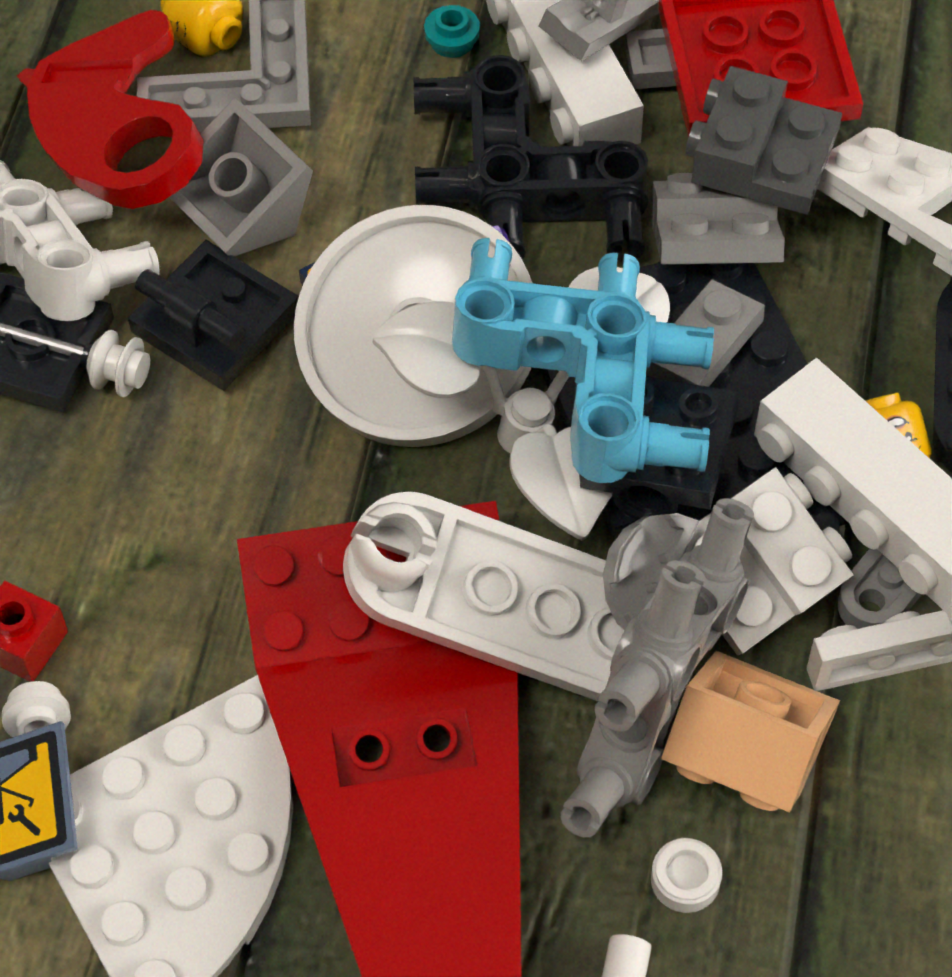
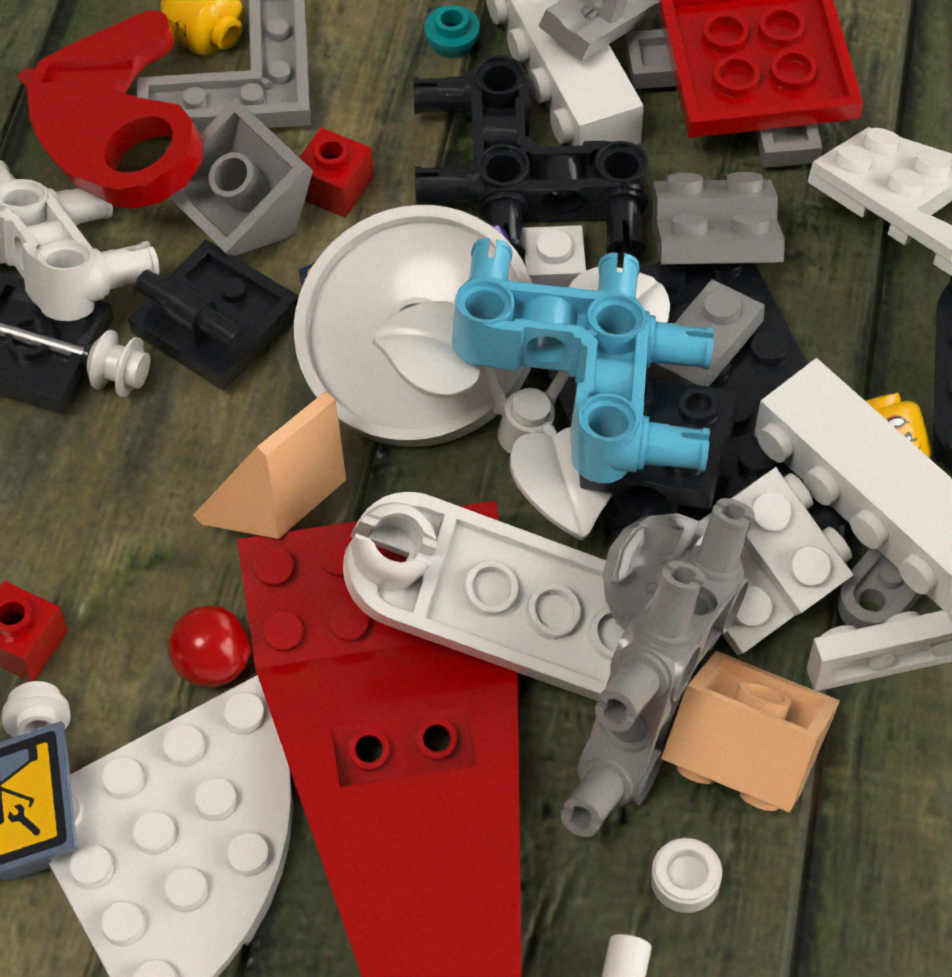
(208, 647): none -> red piece
(282, 475): none -> light nougat slope
(339, 169): none -> red plate
(554, 254): none -> white plate
(761, 141): dark grey plate -> none

